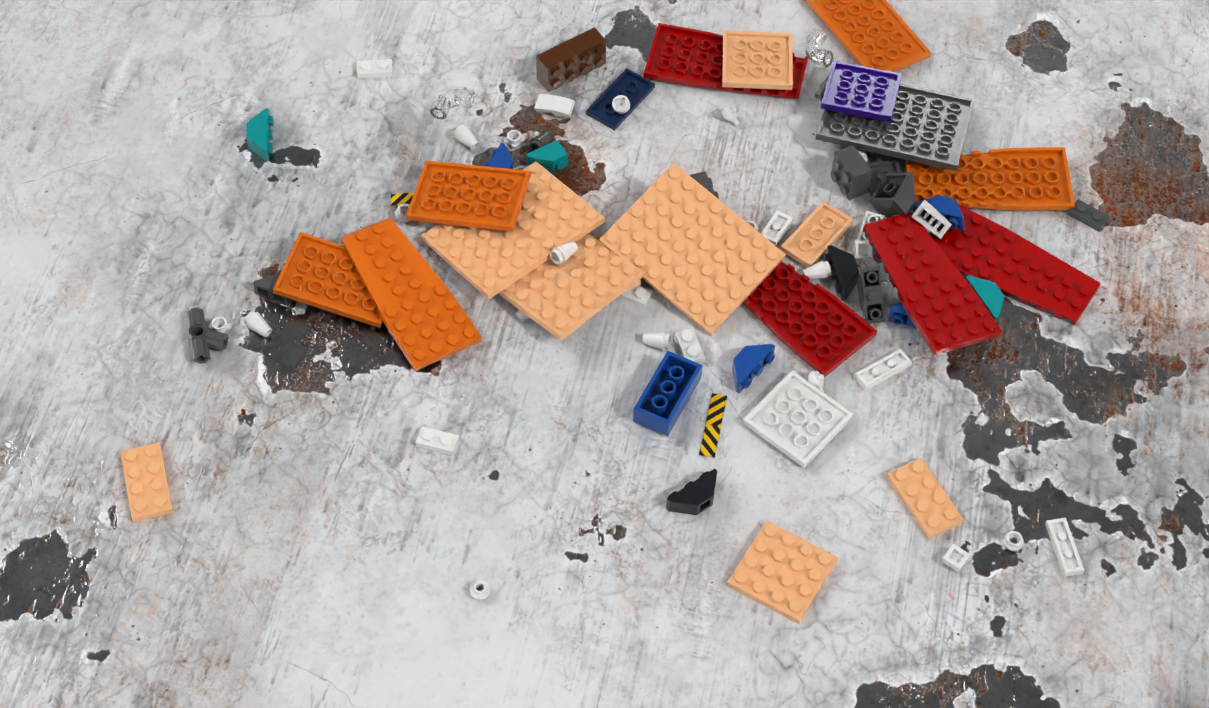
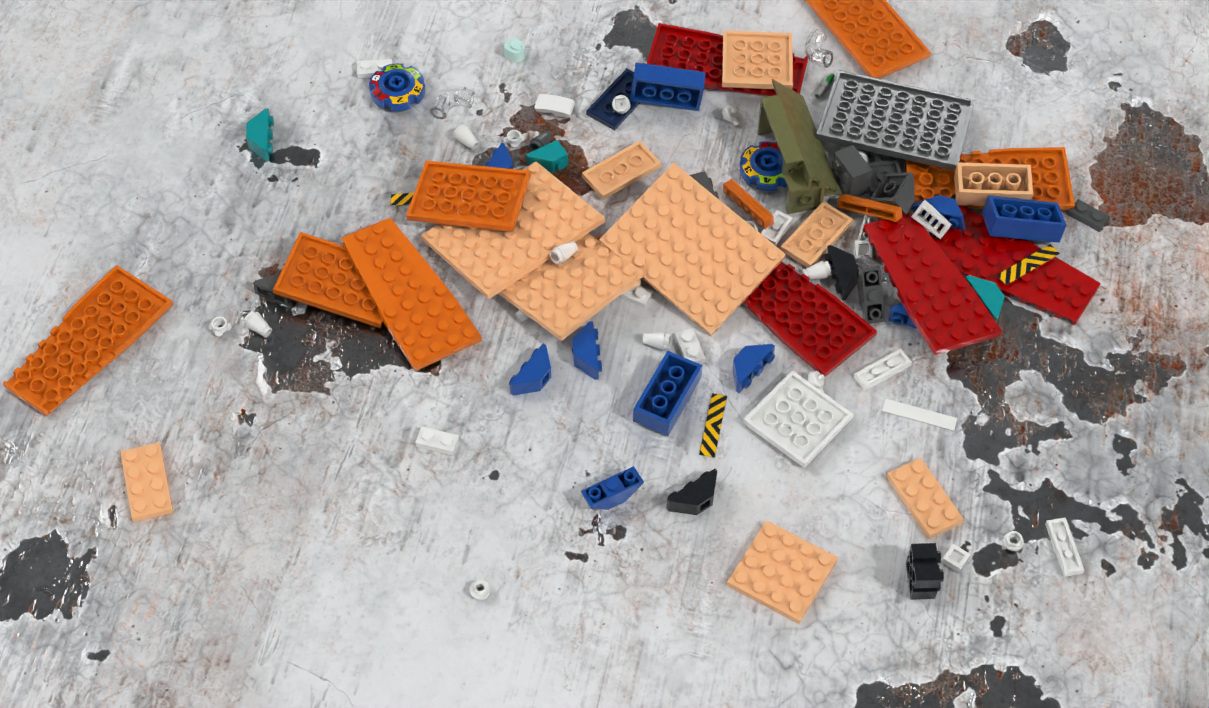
(88, 339): none -> orange wing
(206, 338): dark grey piece -> none
(397, 87): none -> blue piece
(401, 212): white tile -> none
(514, 50): none -> light aqua plate
(533, 374): none -> blue slope
(571, 59): reddish brown brick -> none
(586, 351): none -> blue slope
(613, 490): none -> blue slope
(621, 170): none -> light nougat plate
(667, 86): none -> blue brick
(748, 203): none -> orange piece
(763, 166): none -> blue piece
(803, 155): none -> olive panel
(861, 91): plate -> none
(870, 207): none -> orange piece
(919, 414): none -> white sticker
(924, 571): none -> black brick
(979, 180): none -> light nougat brick
(1023, 219): none -> blue brick
(1028, 264): none -> sticker

